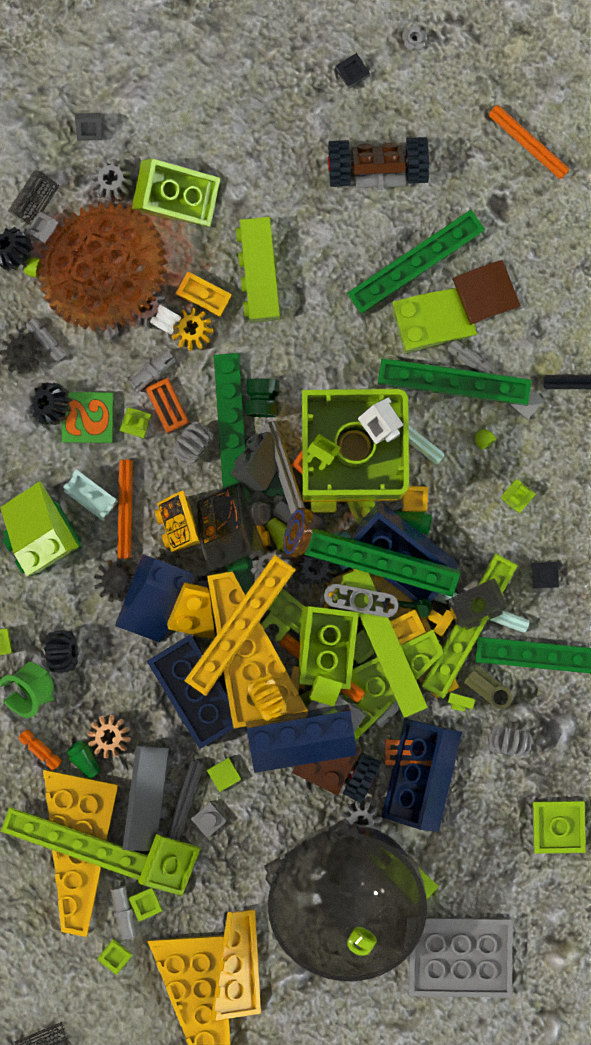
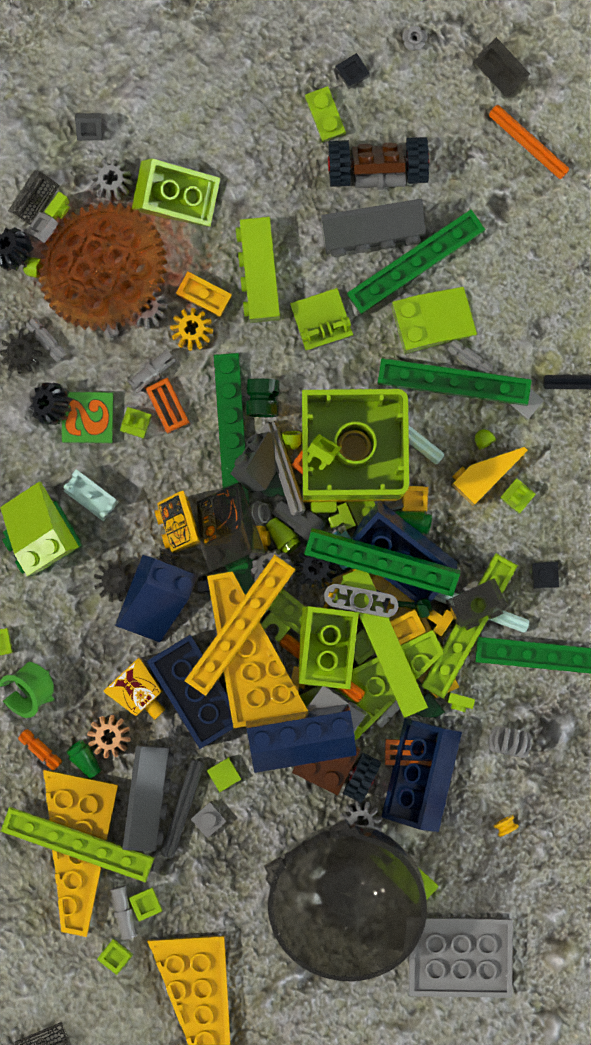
(58, 207): none -> lime plate
(61, 651): black gear -> none
(125, 509): orange axle -> none
(137, 690): none -> yellow torso
(165, 319): white wheel -> none
(169, 864): lime tile -> none
(193, 443): light grey gear -> none
(193, 612): yellow wing -> none
(238, 973): yellow wing -> none
(267, 698): yellow gear -> none
(292, 439): none -> lime hinge
(297, 533): clear orange tile -> none
(321, 319): none -> lime hinge
(325, 114): none -> lime plate
(325, 689): lime tile -> none
(344, 517): none -> lime tile
(363, 939): lime tile -> none
(373, 227): none -> dark grey slope
(381, 422): white brick -> none
(433, 709): none -> dark green tile
(482, 476): none -> yellow slope
(486, 292): reddish brown slope -> none
(486, 686): olive piece -> none
(502, 68): none -> clear smoke hinge
(505, 825): none -> yellow bush
(558, 827): lime plate -> none

